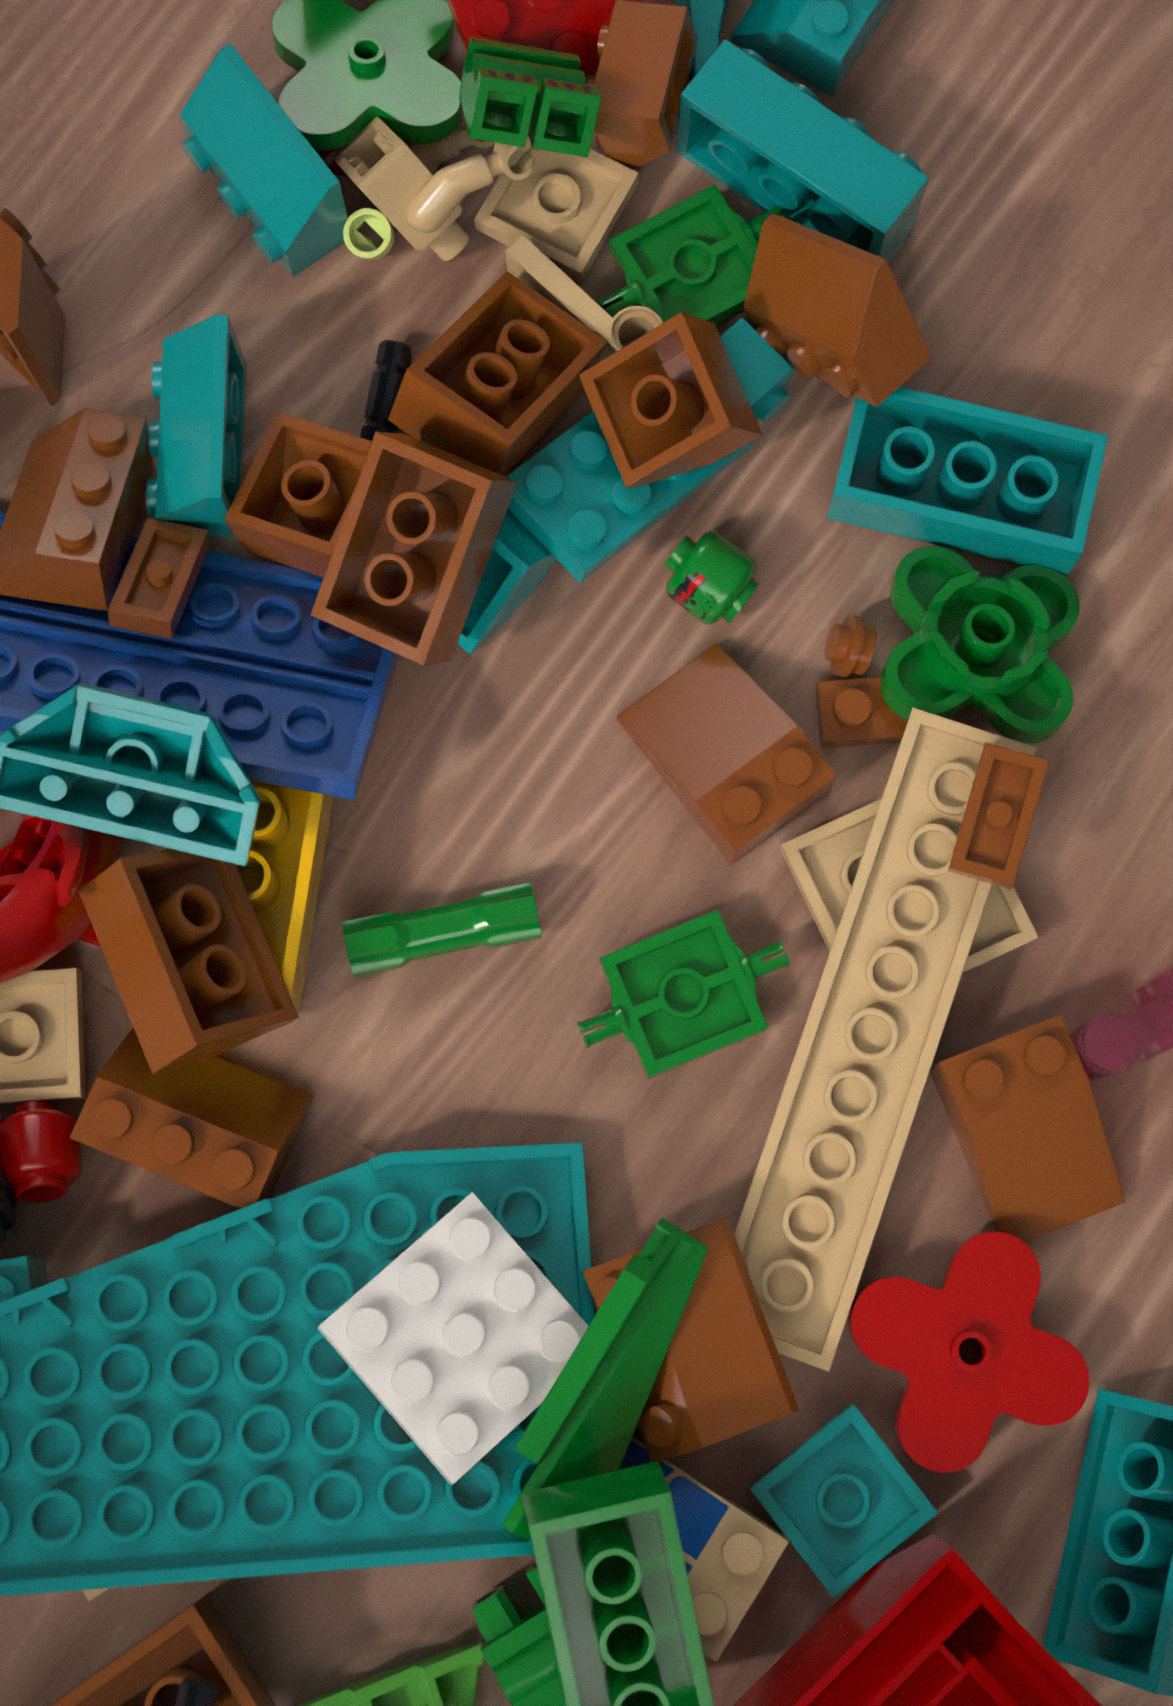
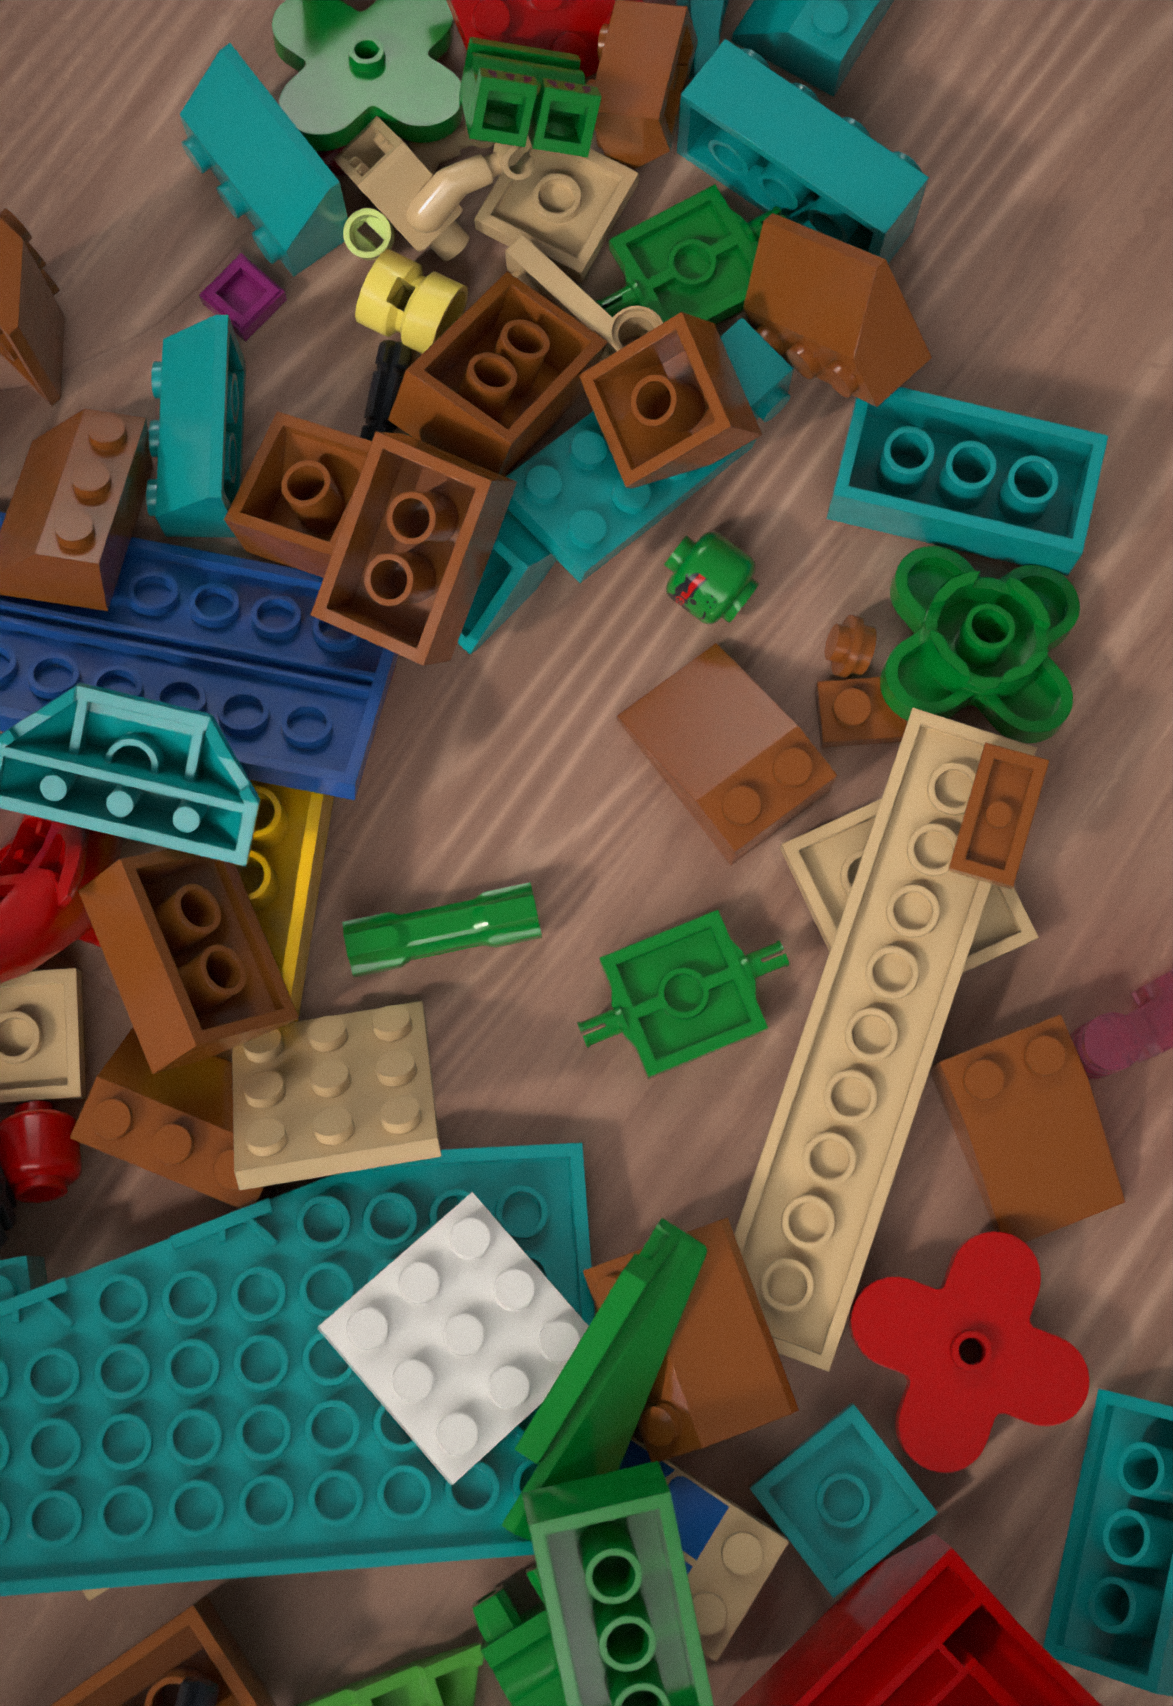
(159, 578): dark orange plate -> none
(244, 295): none -> magenta tile
(334, 1096): none -> tan plate
(431, 309): none -> light yellow wheel

